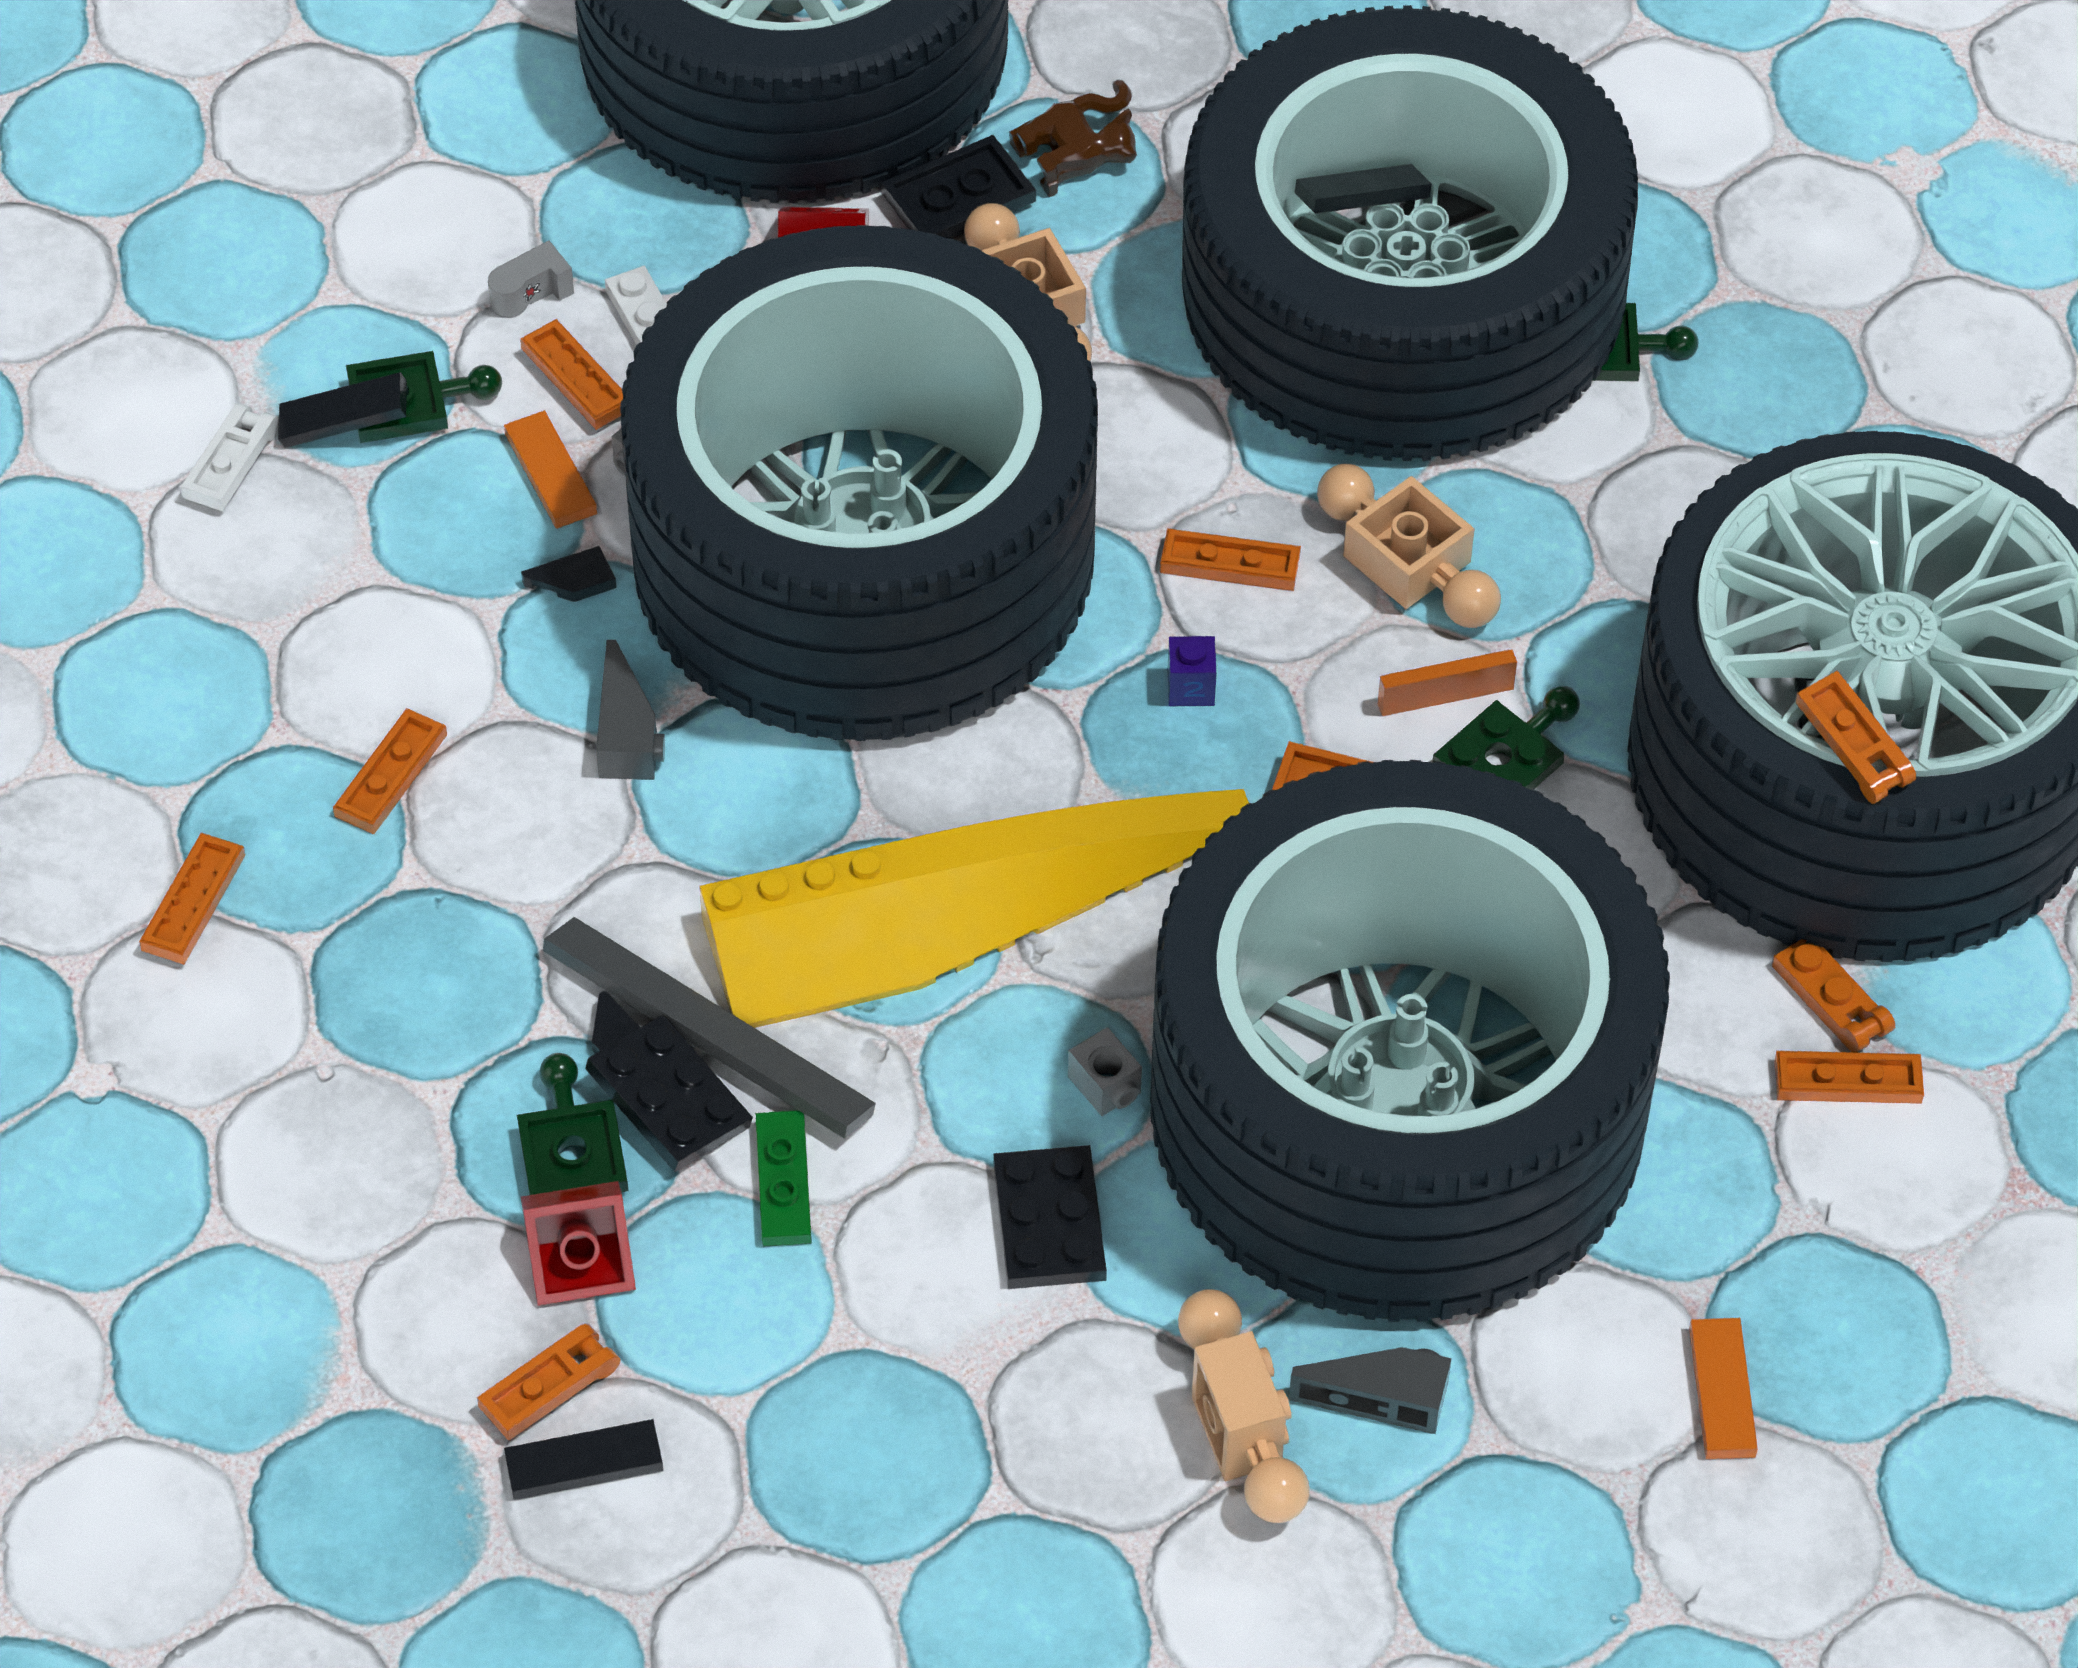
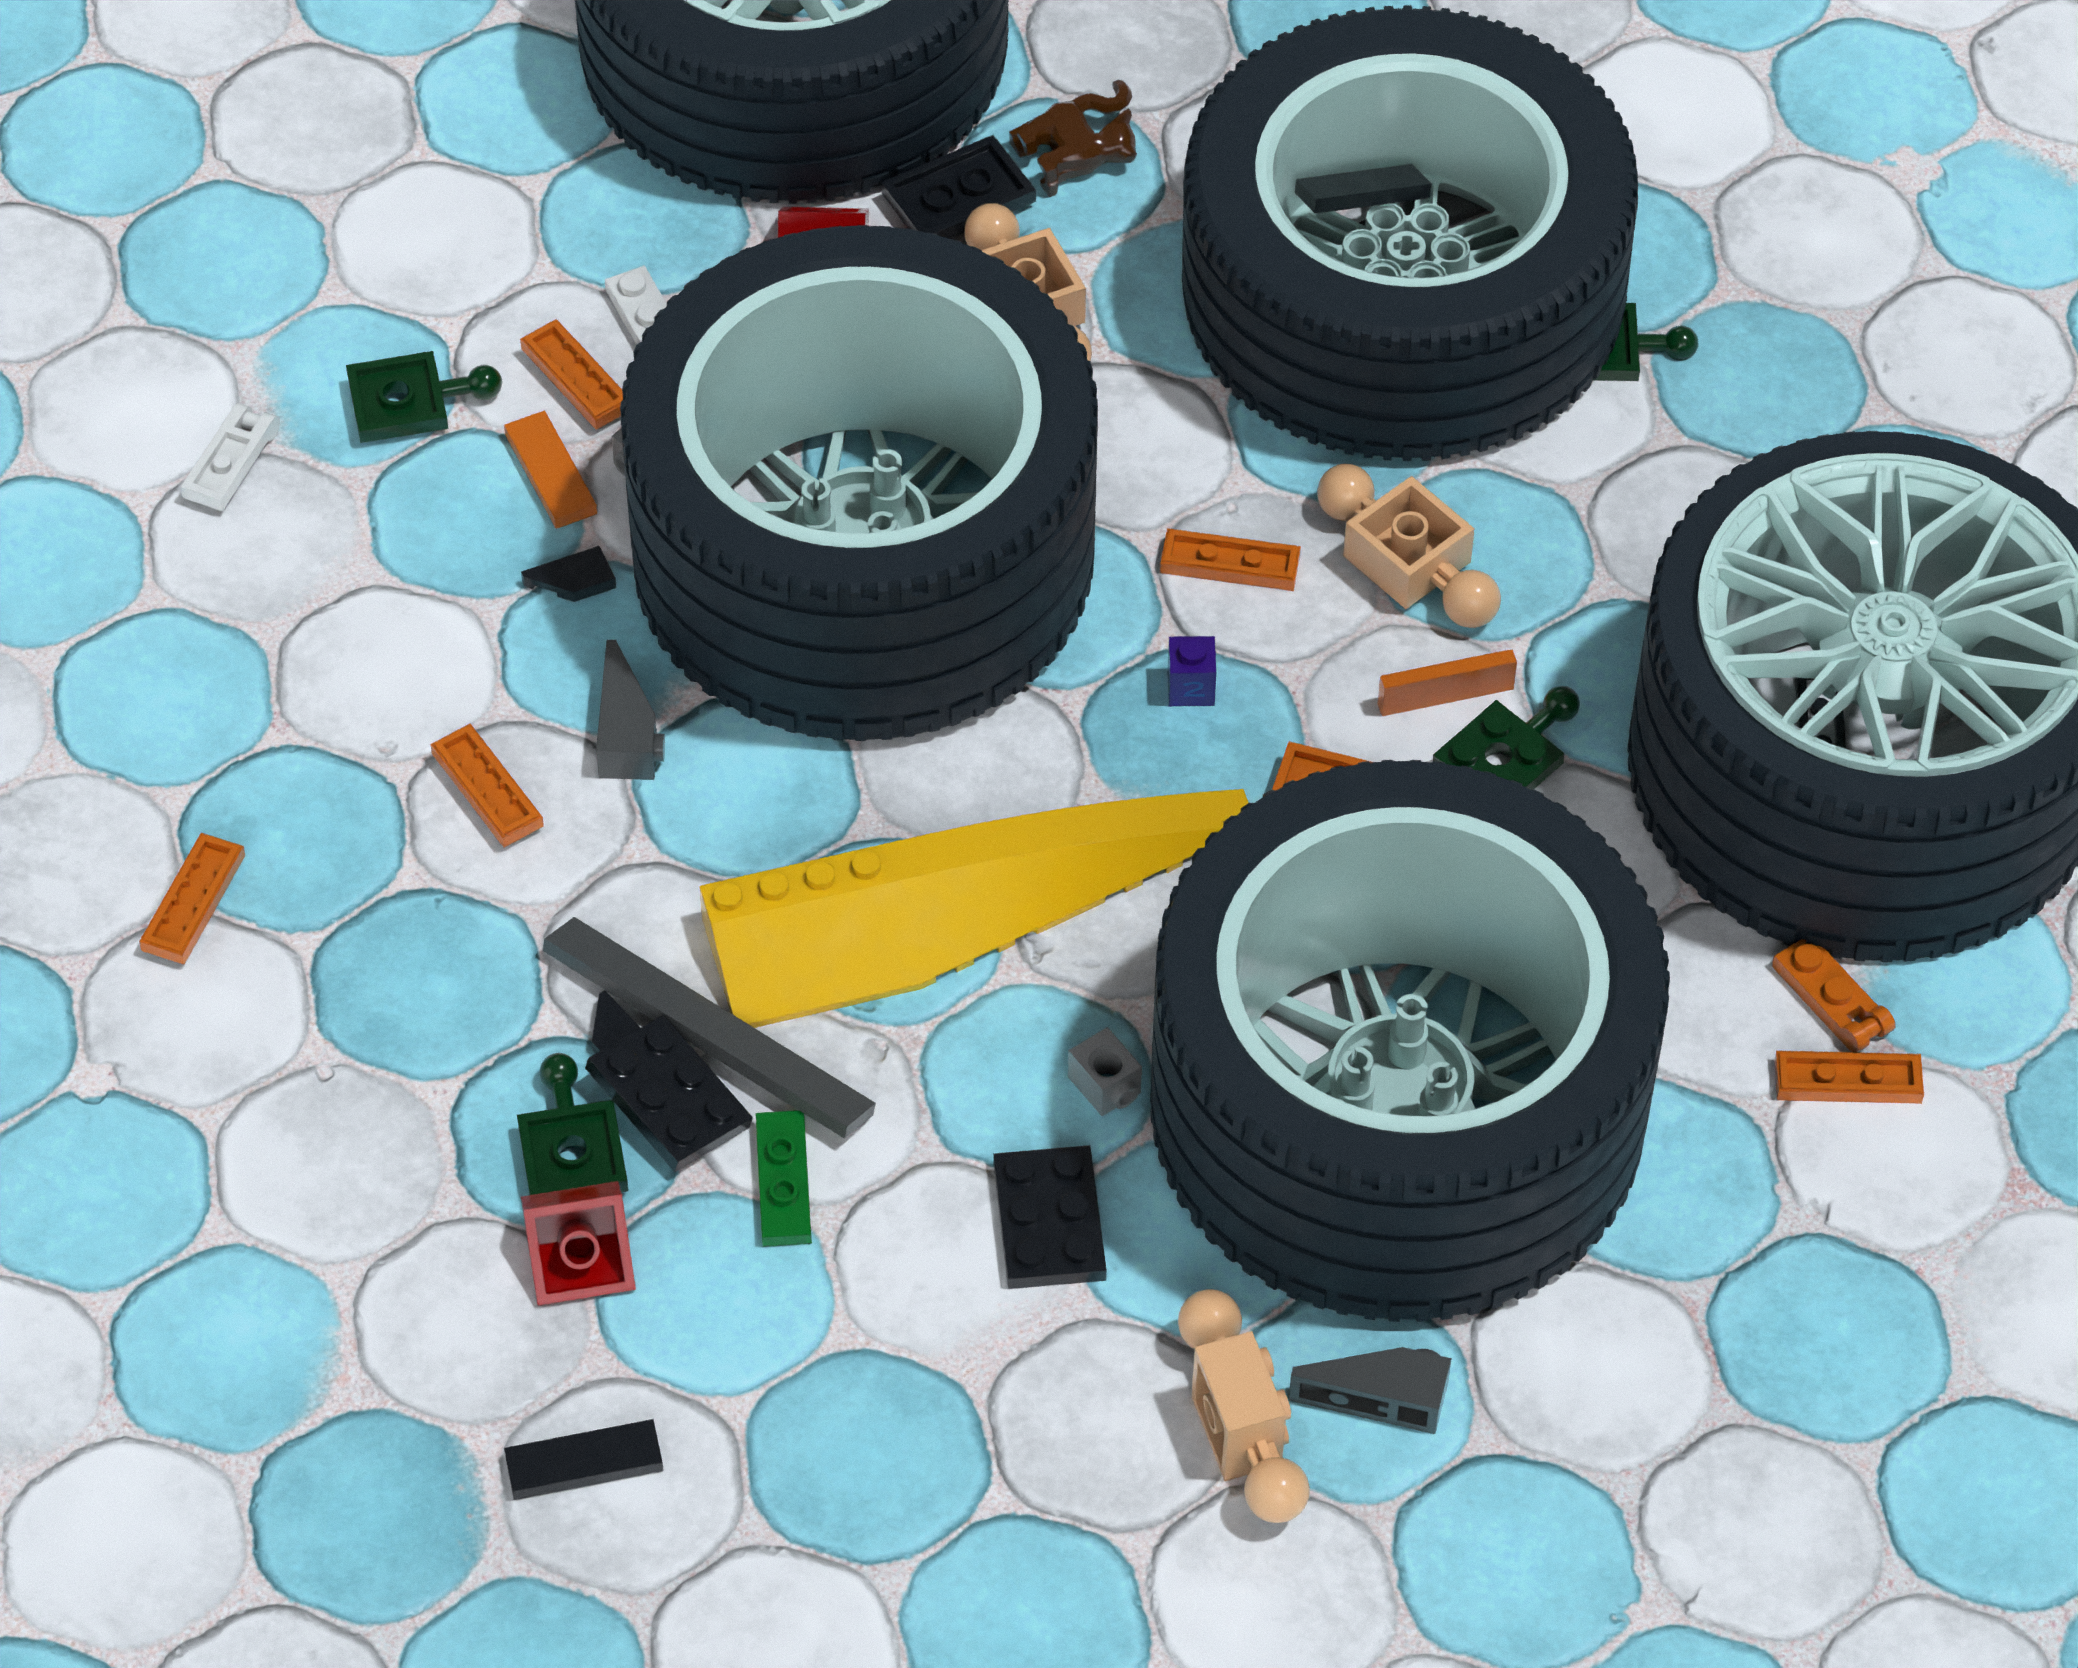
(342, 410): black tile -> none
(390, 771): orange tile -> none
(487, 785): none -> orange plate
(529, 279): light grey leg -> none
(547, 1381): orange plate -> none
(1723, 1388): orange tile -> none
(1855, 736): orange plate -> none

